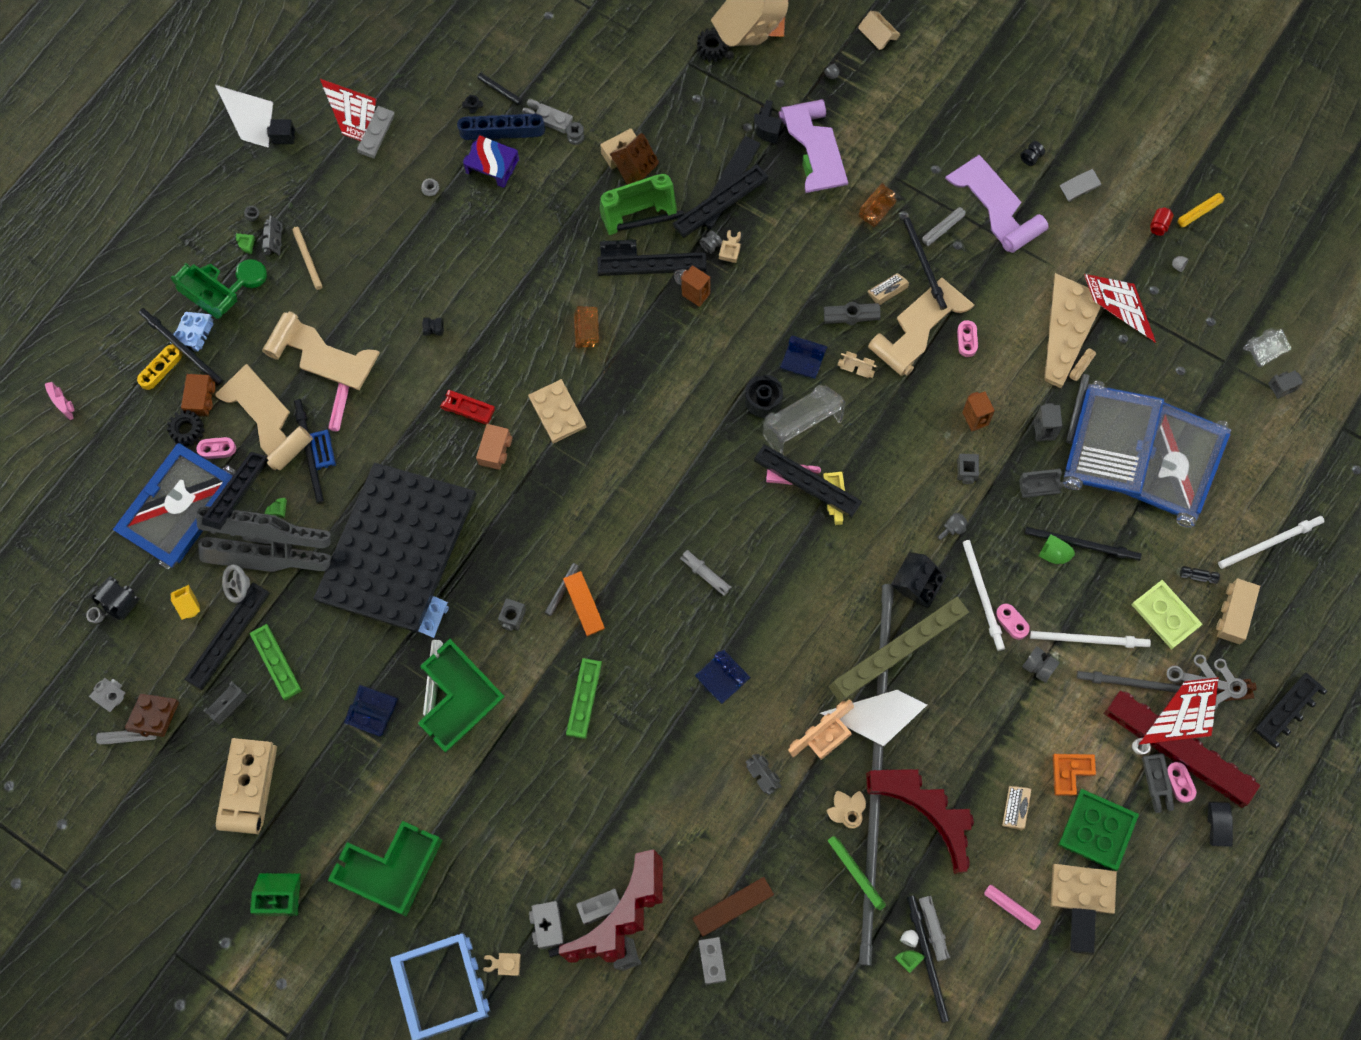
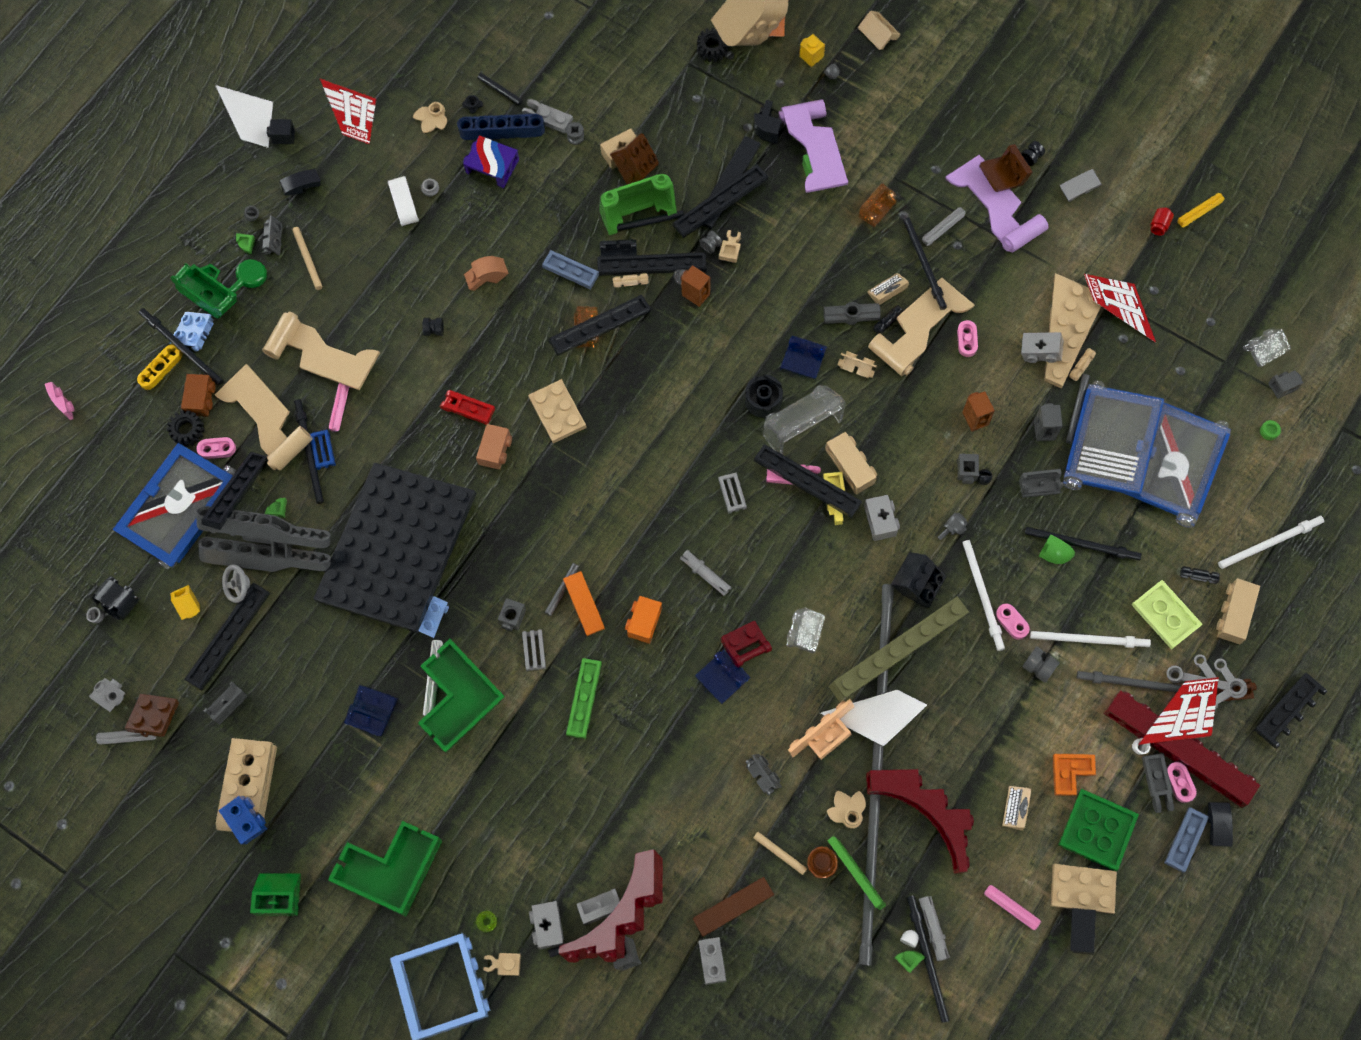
(243, 819): none -> blue brick
(275, 662): bright green tile -> none
(296, 182): none -> black slope
(375, 132): light grey plate -> none
(403, 201): none -> white beam
(430, 119): none -> tan plate
(479, 921): none -> clear neon green plate
(485, 269): none -> nougat brick
(532, 634): none -> light grey tile
(570, 269): none -> sand blue plate
(599, 325): none -> black tile
(630, 280): none -> tan axle
(644, 619): none -> orange brick
(736, 507): none -> light grey tile
(743, 638): none -> dark red plate
(780, 853): none -> tan bar
(805, 629): none -> clear bracket
(812, 50): none -> yellow brick
(822, 862): none -> dark orange hair
(851, 462): none -> tan brick
(881, 528): none -> light grey brick
(887, 320): none -> black axle
(983, 479): none -> black hinge
(1006, 171): none -> reddish brown bracket
(1042, 347): none -> light grey brick
(1180, 263): light grey hinge -> none
(1186, 839): none -> sand blue plate
(1270, 430): none -> bright green tile

